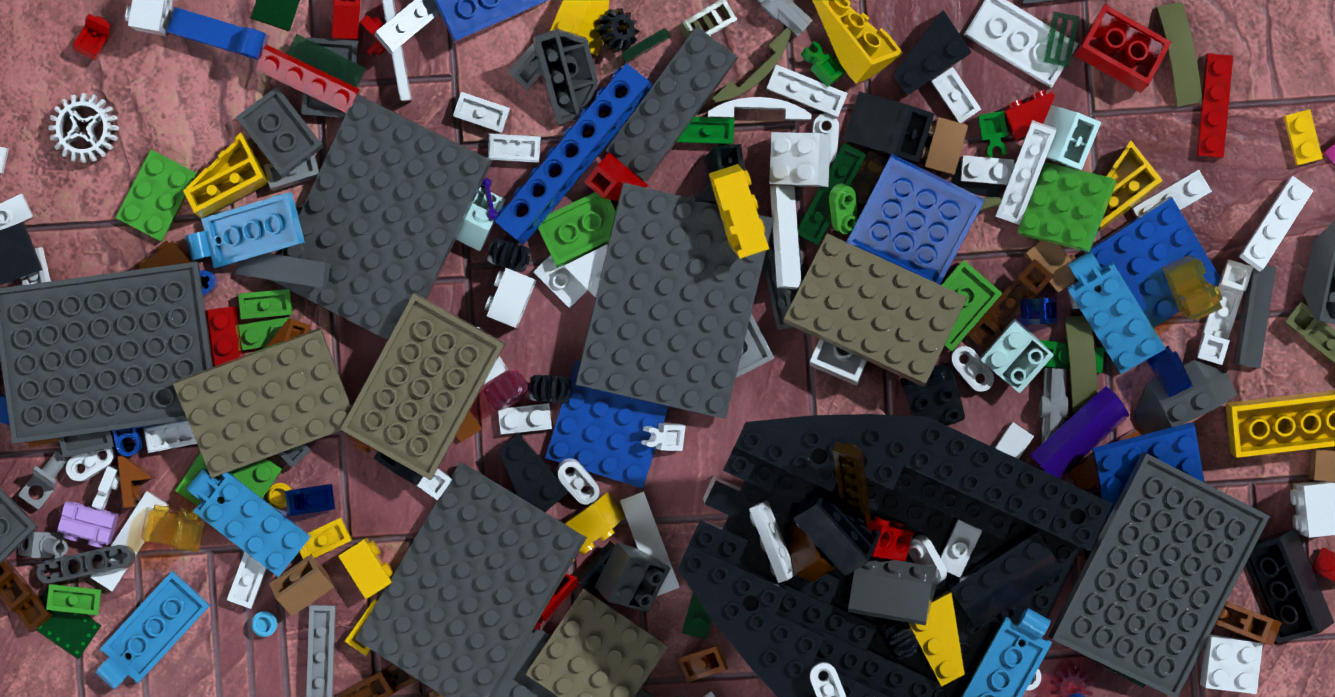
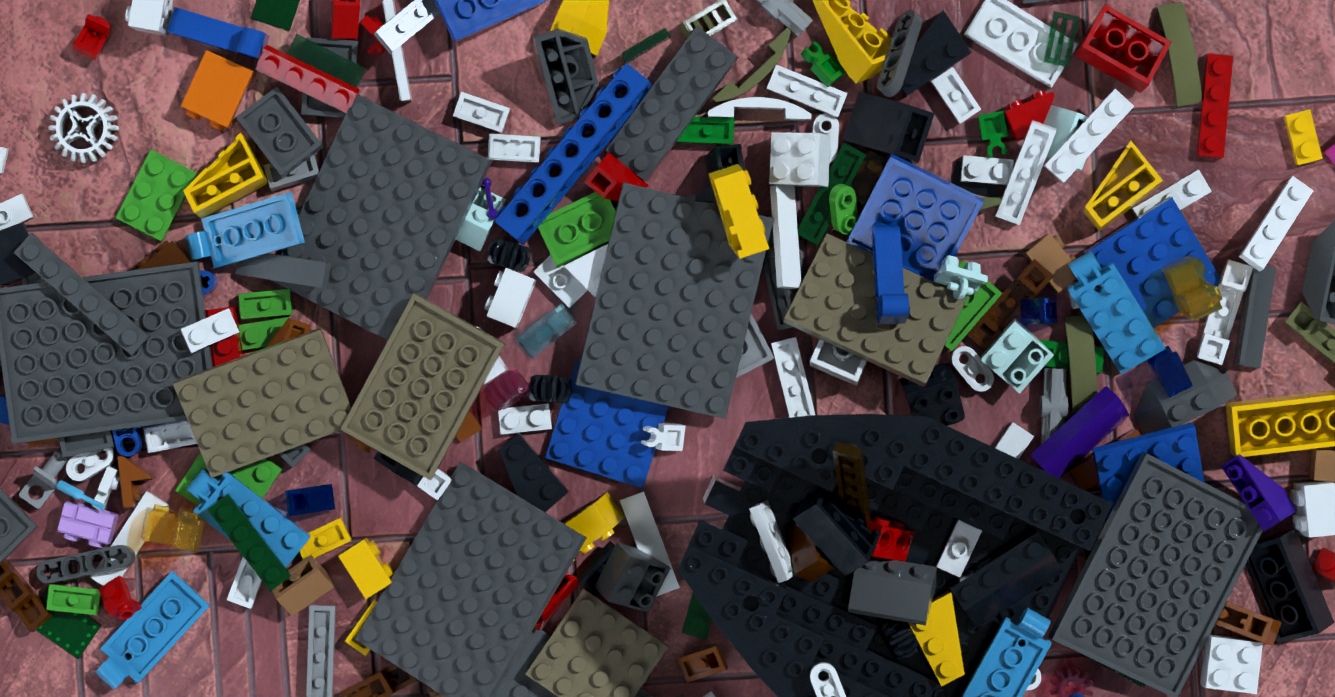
(44, 545): light grey bracket -> none
(77, 494): none -> medium azure piece
(82, 294): none -> dark grey plate
(118, 599): none -> red bracket
(209, 330): none -> white plate
(217, 90): none -> orange panel
(249, 542): none -> dark green plate
(264, 623): medium azure plate -> none
(277, 496): yellow plate -> none
(526, 69): light grey plate -> none
(546, 330): none -> clear light blue slope
(577, 480): white plate -> none
(616, 30): black gear -> none
(793, 378): none -> white plate
(891, 302): none -> blue beam
(899, 53): none -> dark grey beam
(924, 553): white plate -> none
(944, 146): medium nougat brick -> none
(958, 279): none -> light aqua hips
(1067, 207): bright green plate -> none
(1089, 135): none -> white plate
(1260, 493): none -> dark purple slope

